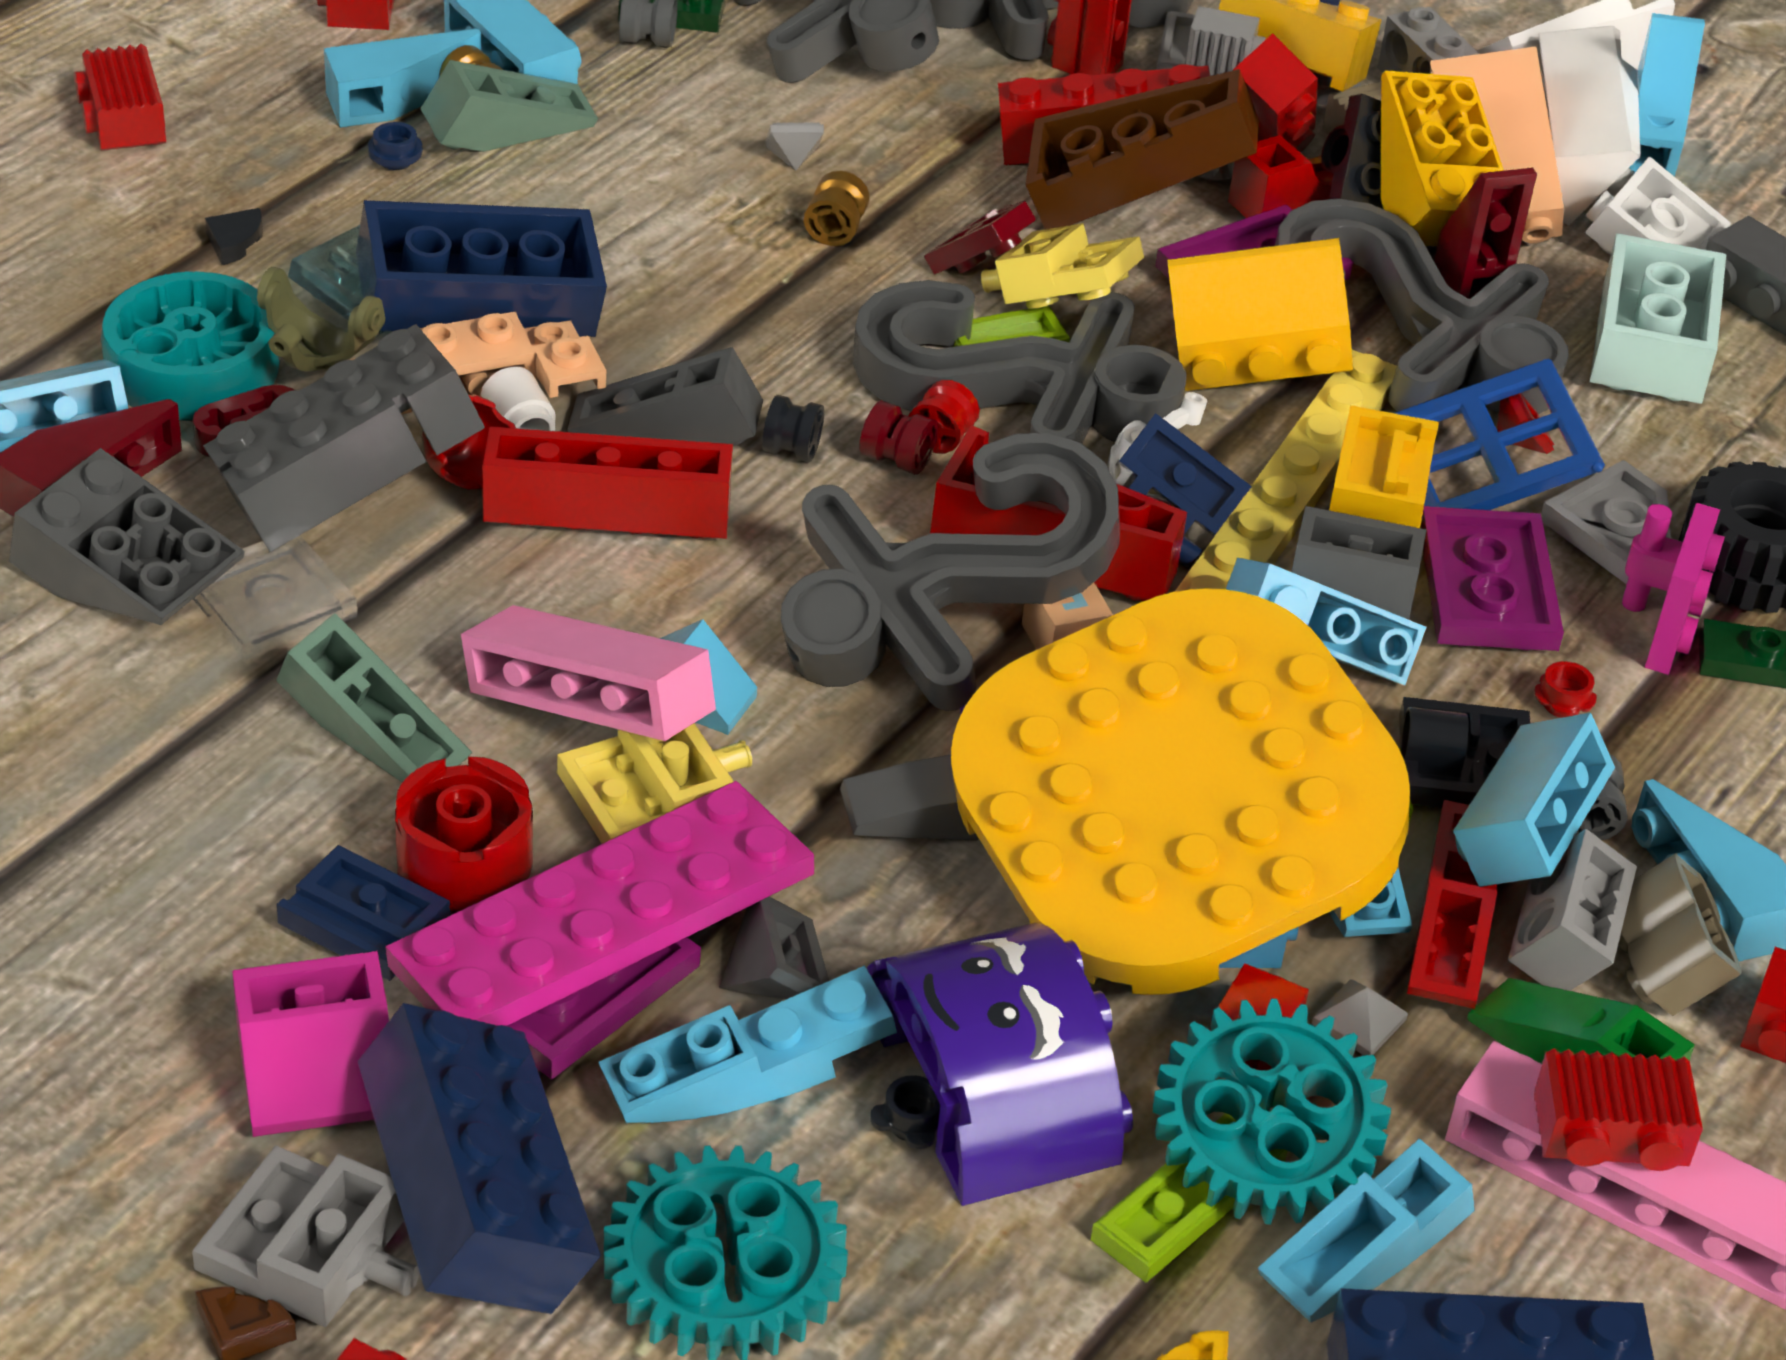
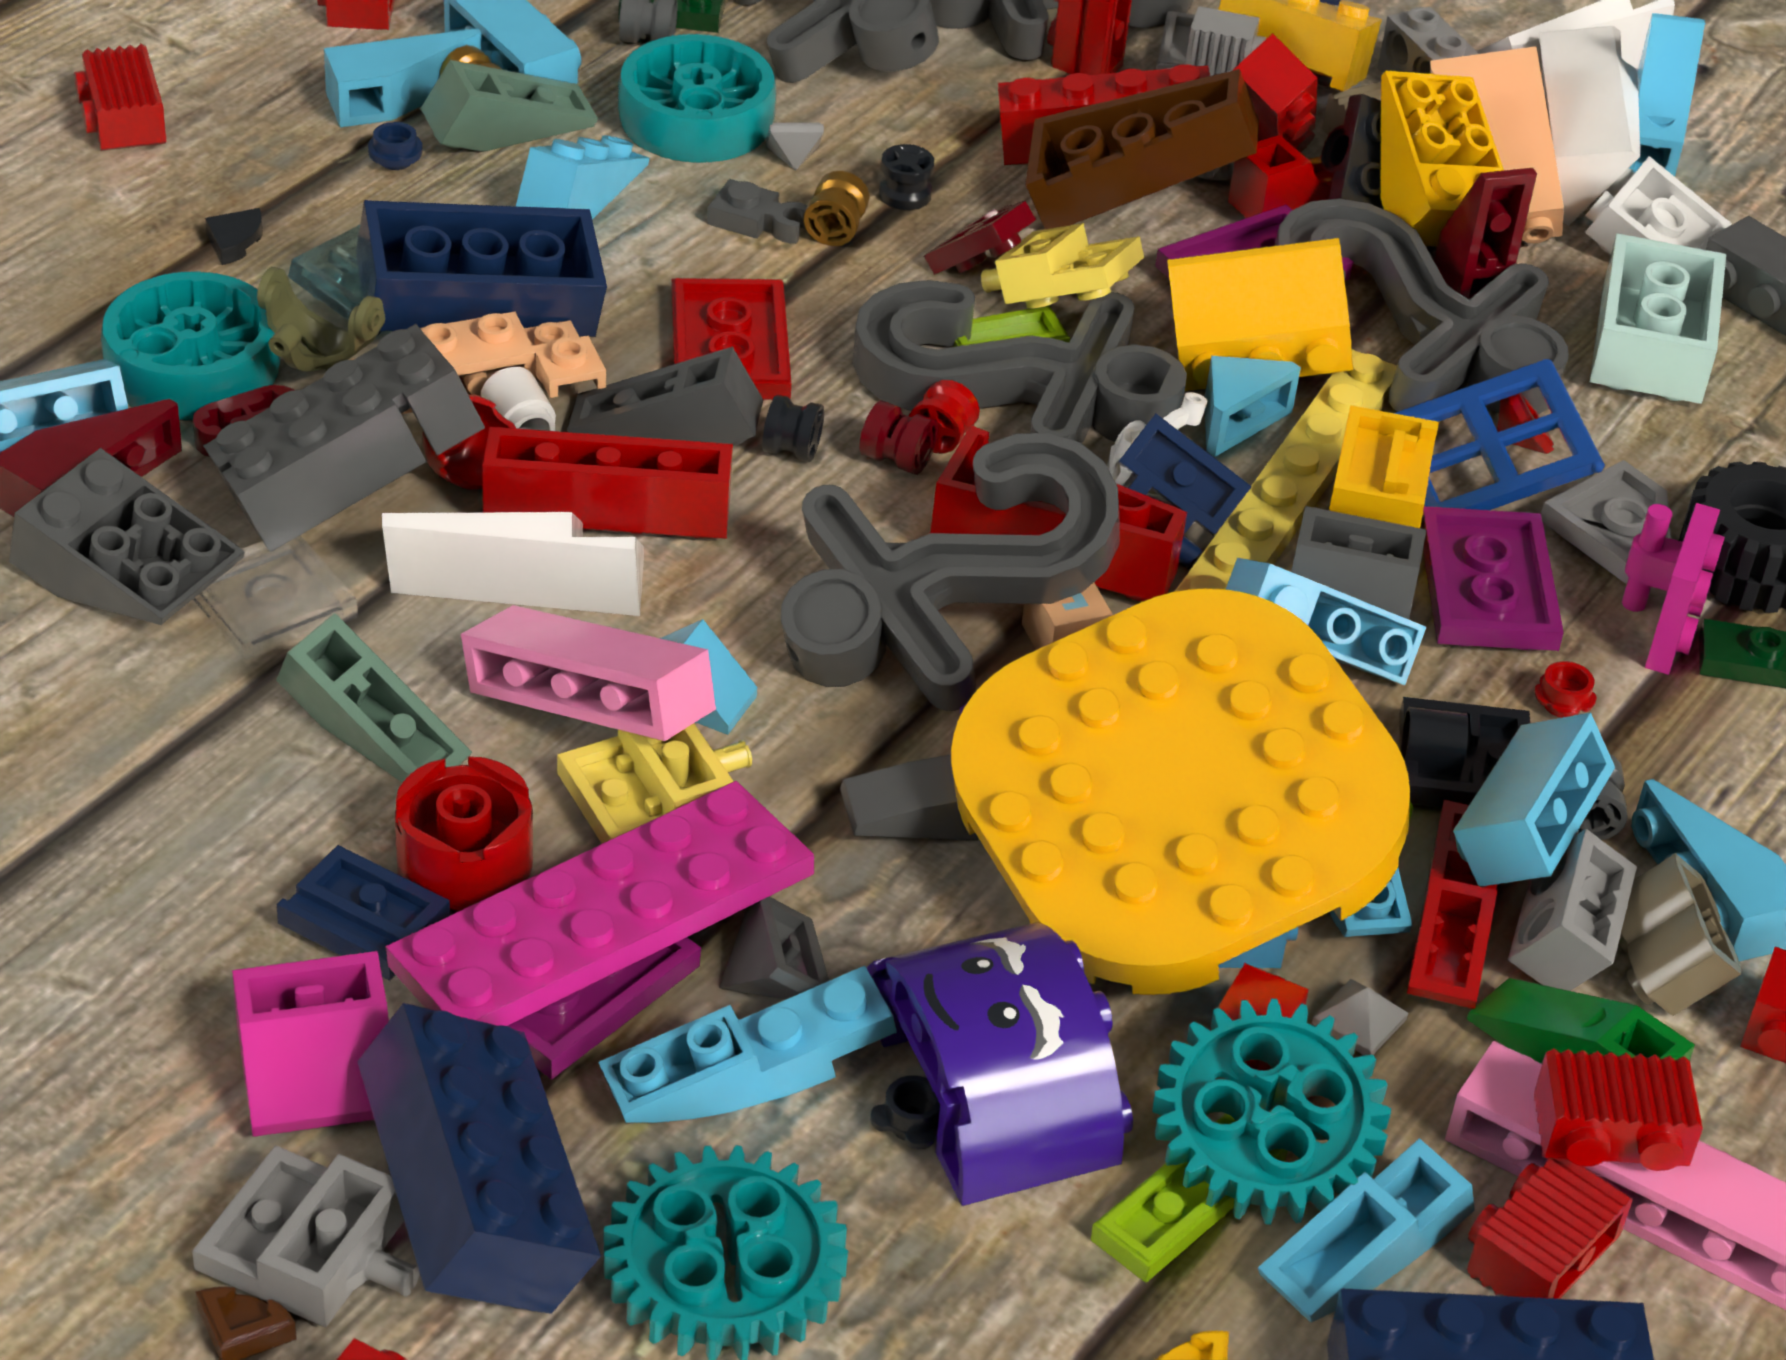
(513, 560): none -> white slope
(579, 173): none -> medium azure slope
(696, 98): none -> teal piece
(739, 315): none -> red tile
(753, 209): none -> dark grey plate
(906, 177): none -> black wheel
(1246, 398): none -> medium azure slope
(1547, 1230): none -> red brick

